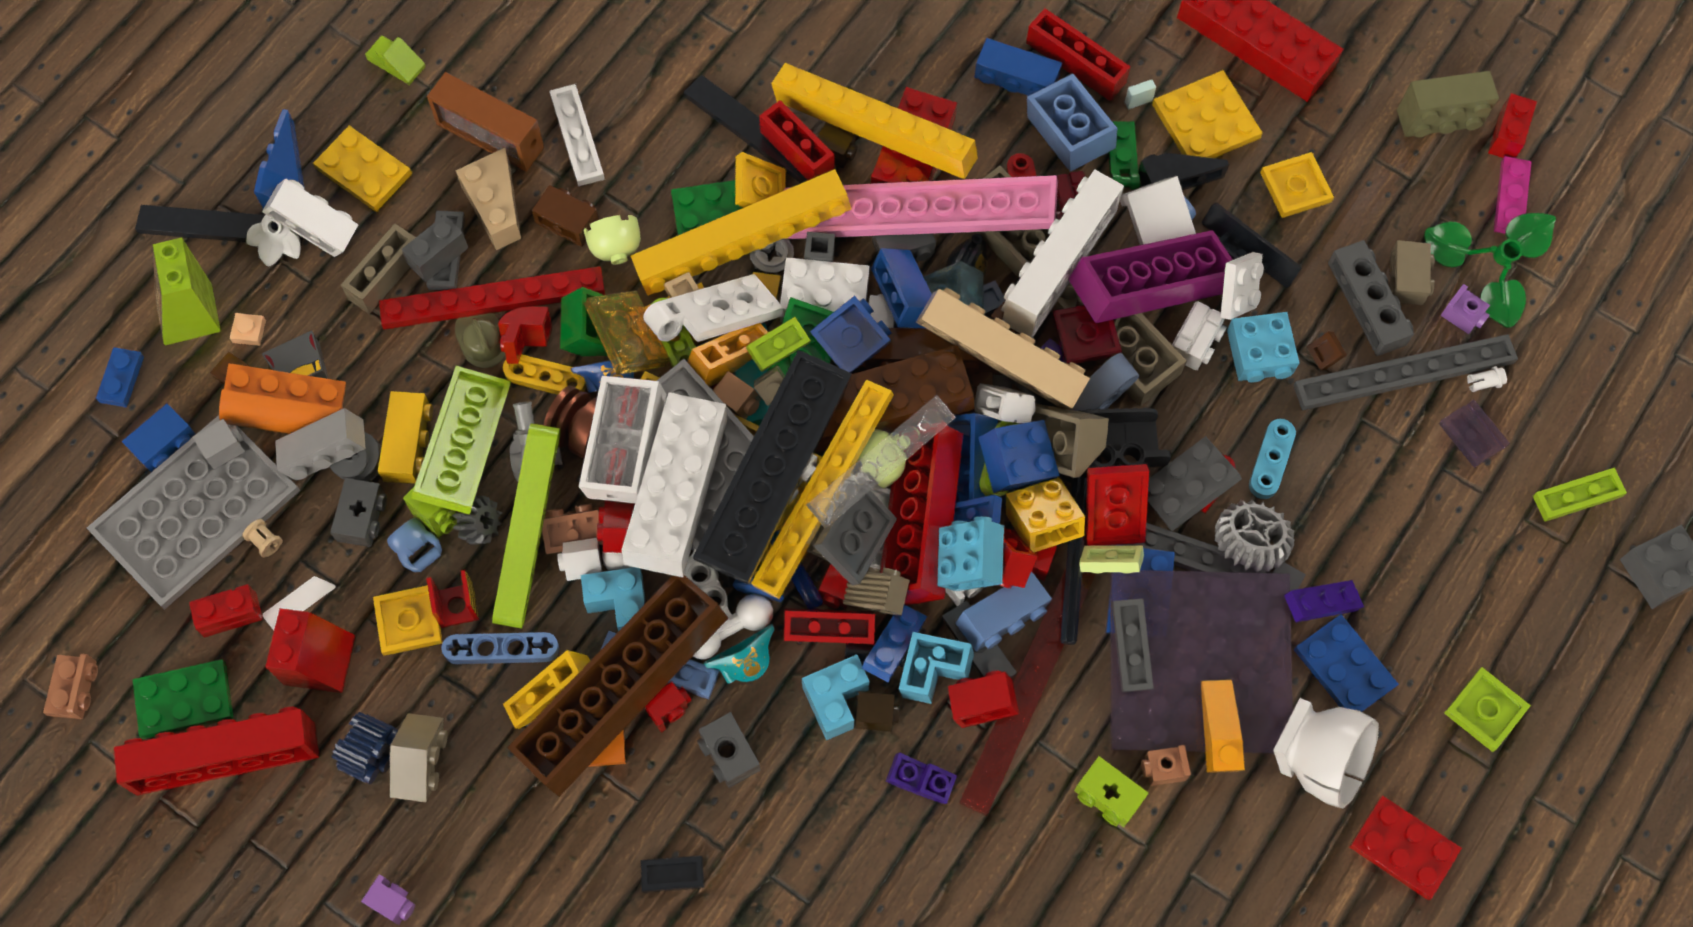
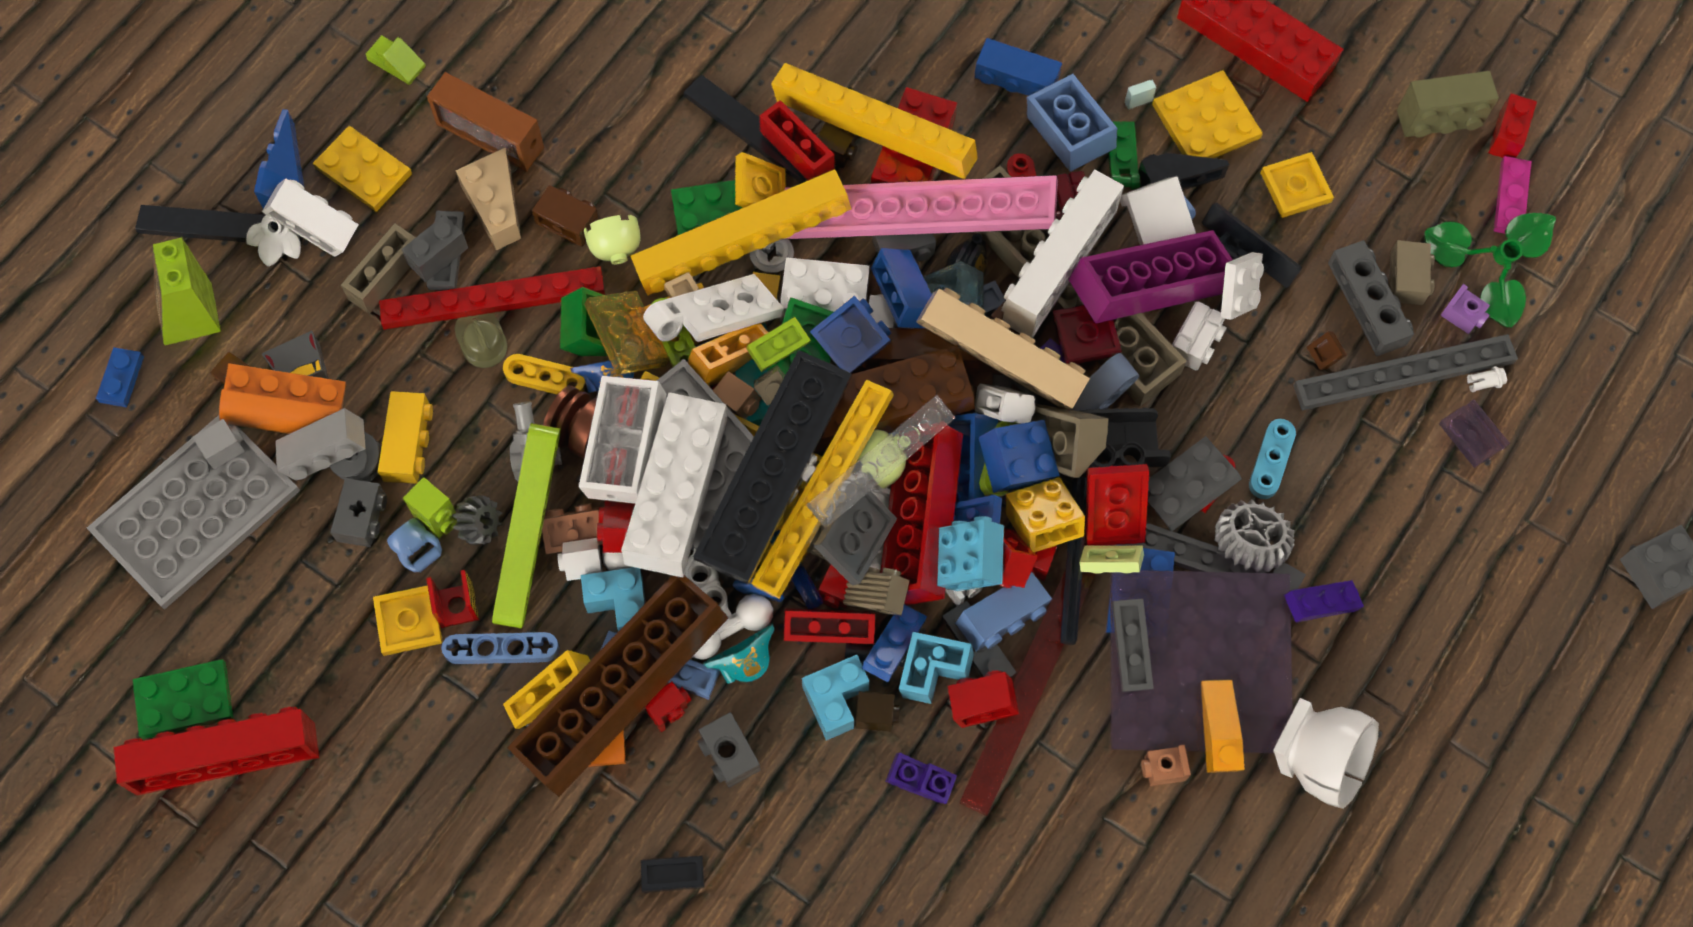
(70, 686): nougat bracket -> none
(158, 437): blue brick -> none
(225, 610): red brick -> none
(247, 329): light nougat plate -> none
(262, 538): tan bush -> none
(300, 598): white sticker -> none
(309, 651): red slope -> none
(365, 748): dark blue brick -> none
(389, 900): medium lavender brick -> none
(414, 757): dark tan brick -> none
(461, 440): lime plate -> none
(524, 328): red brick -> none
(577, 135): white plate -> none
(820, 246): dark grey brick -> none
(1078, 54): red brick -> none
(1098, 781): lime brick -> none
(1263, 347): medium azure brick -> none
(1345, 665): blue plate -> none
(1405, 847): red plate -> none
(1487, 709): lime plate -> none
(1579, 494): lime plate -> none

